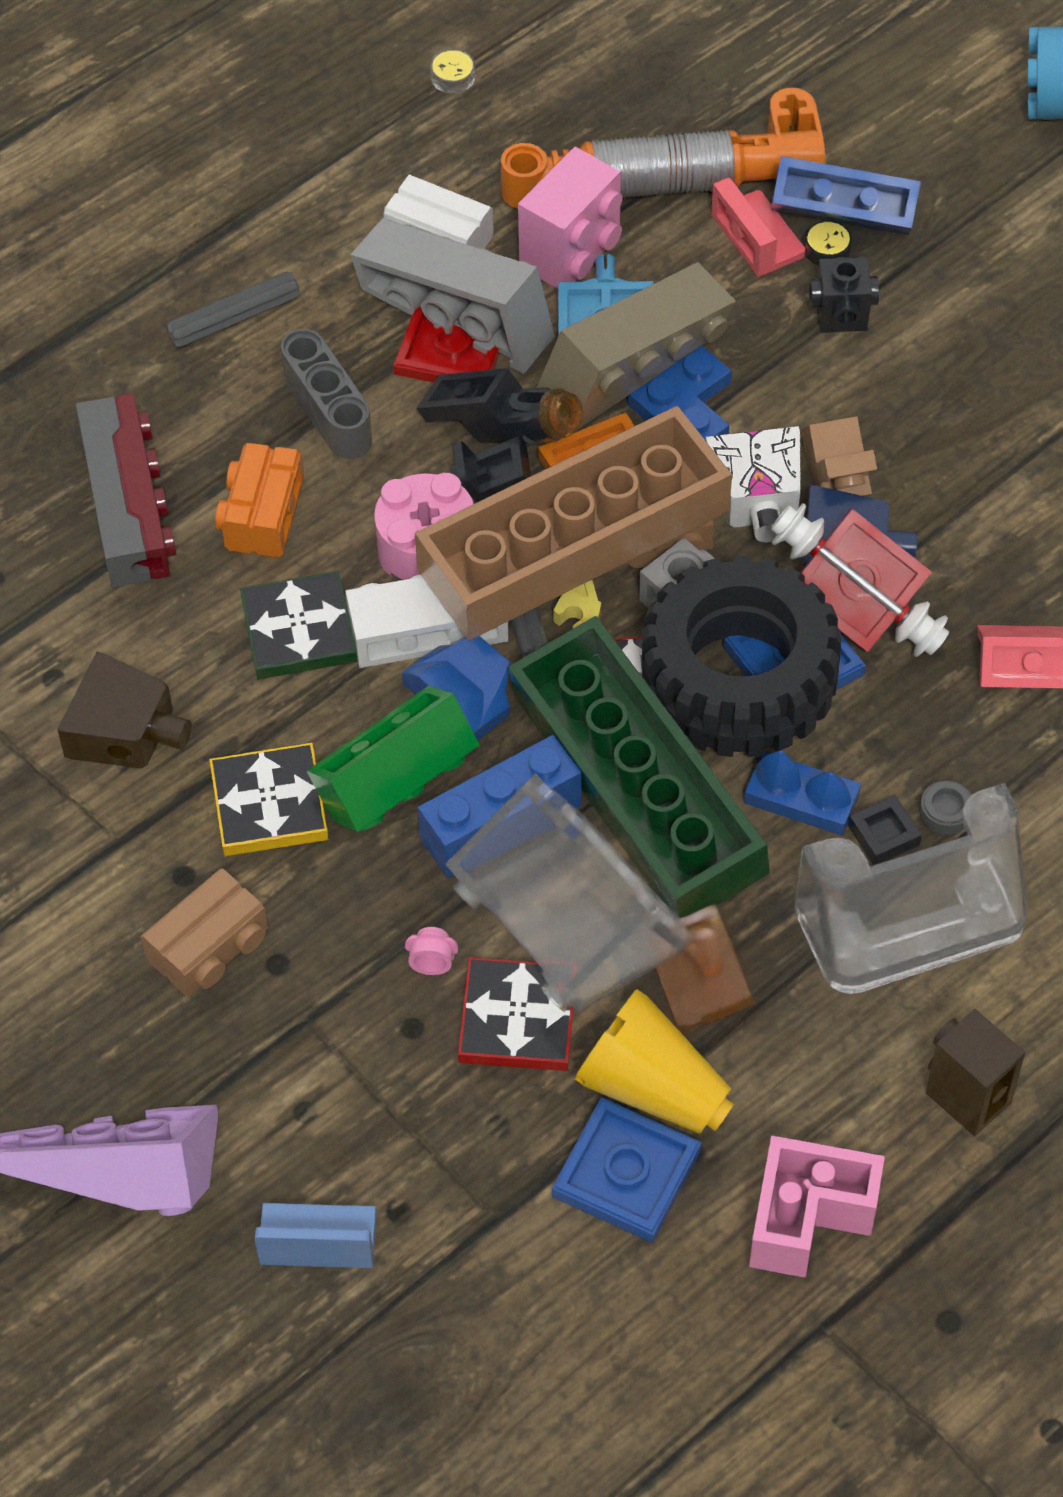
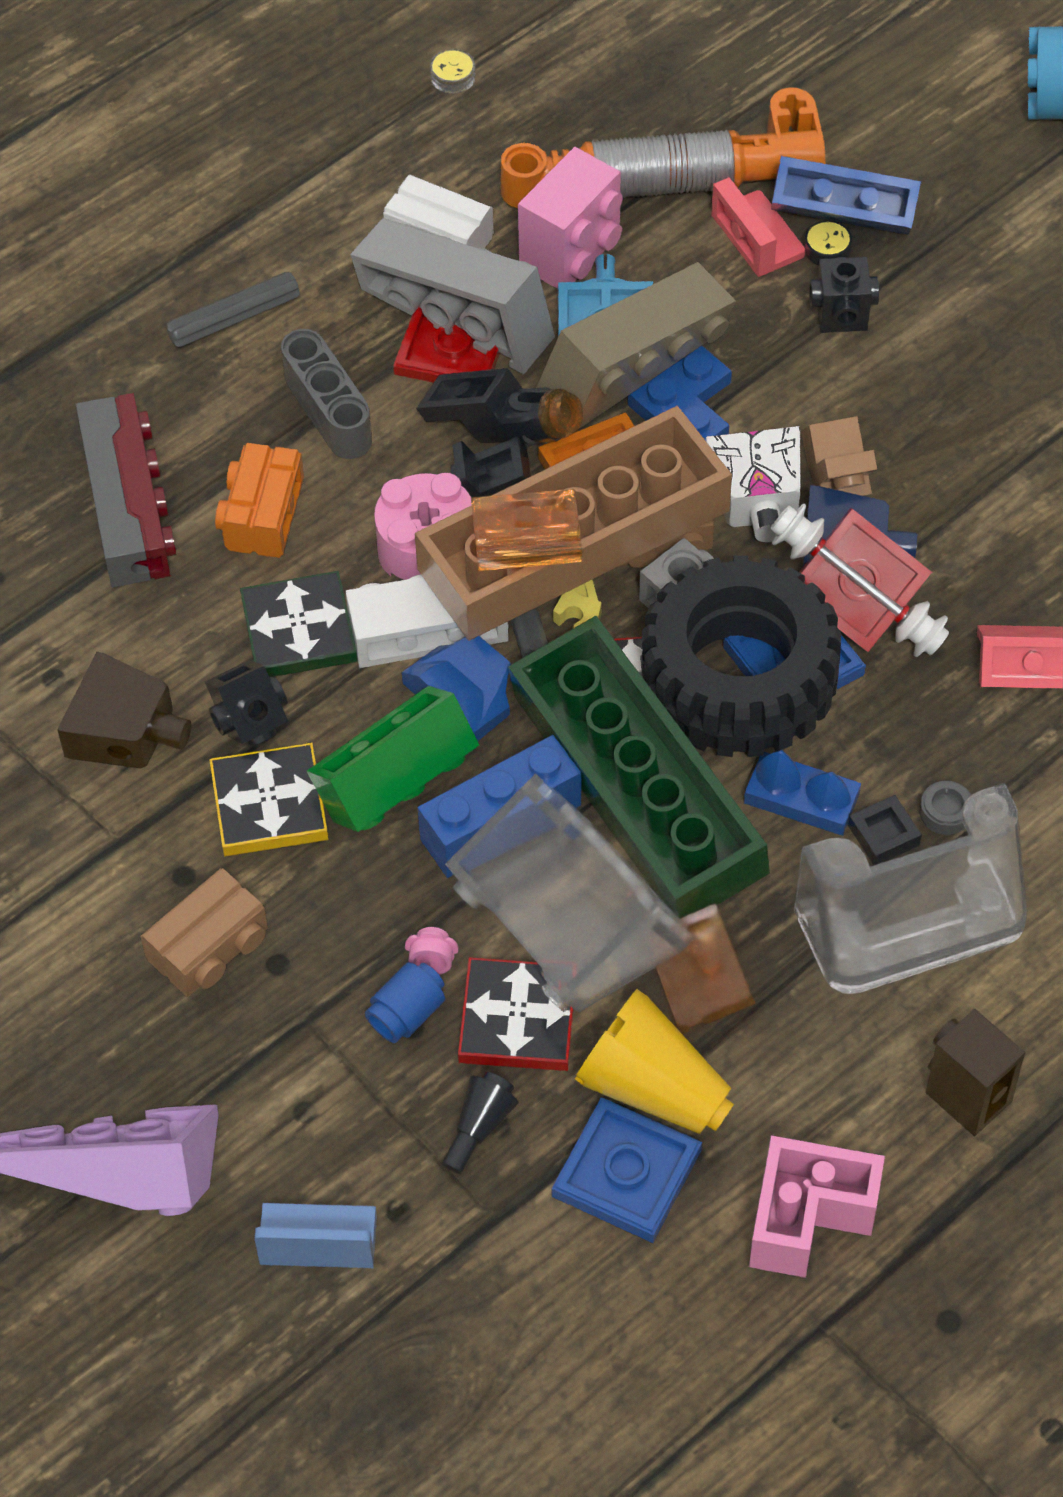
(247, 703): none -> black brick
(405, 1001): none -> blue brick
(483, 1109): none -> black cone
(526, 529): none -> clear orange plate

